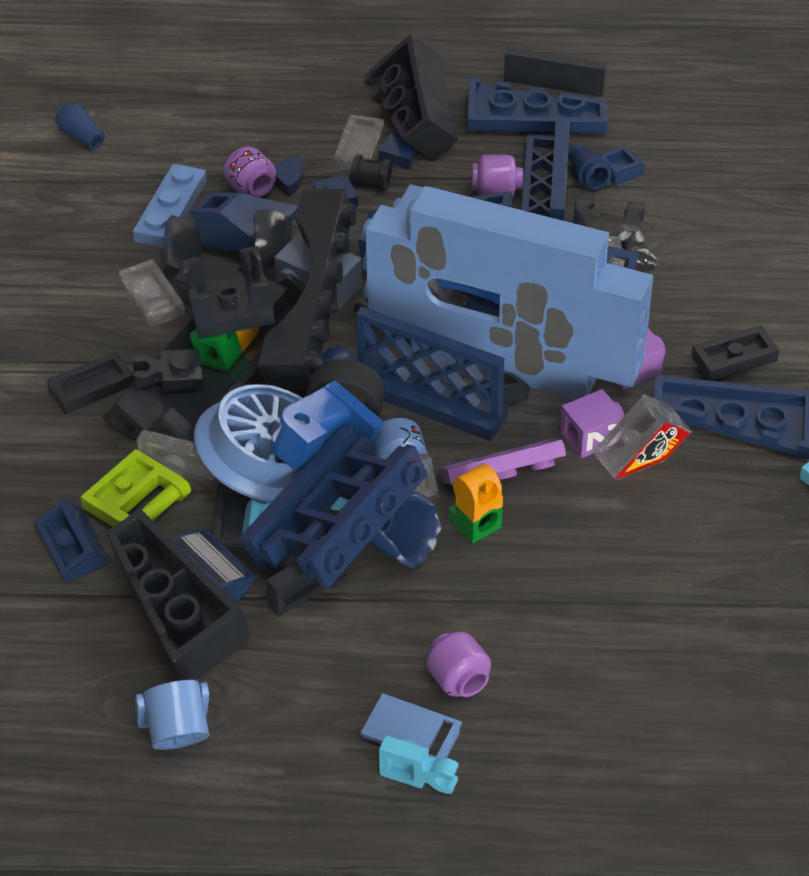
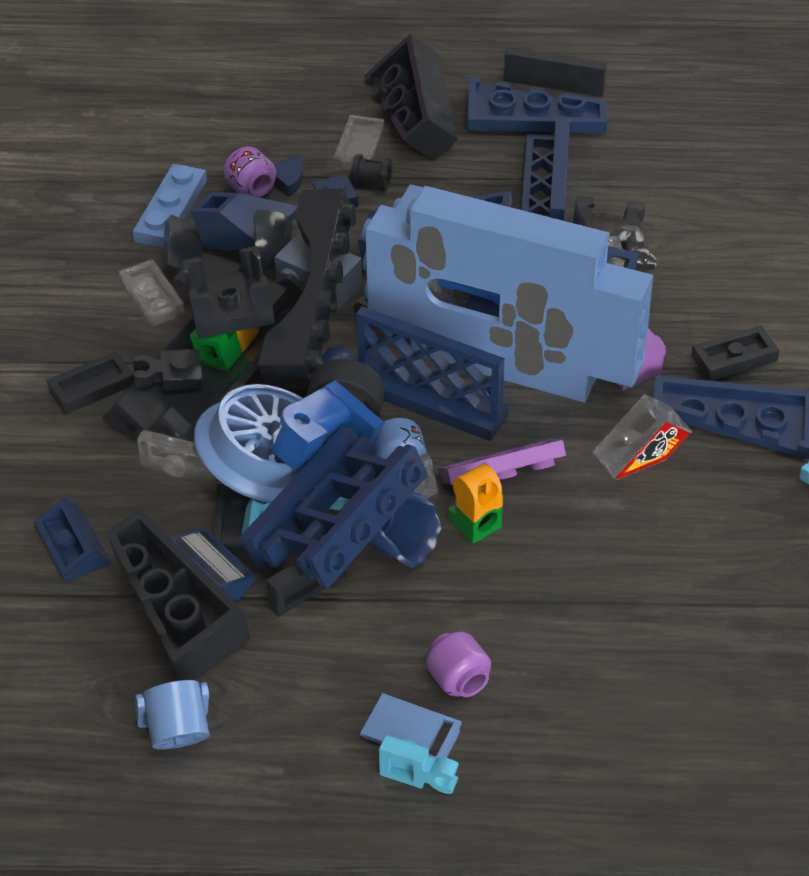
(76, 123): dark blue cone -> none
(129, 484): lime plate -> none
(397, 150): dark blue tile -> none
(496, 175): medium lavender head -> none
(514, 387): black tile -> none
(589, 421): medium lavender brick -> none
(591, 168): dark blue cone -> none
(623, 164): dark blue tile -> none

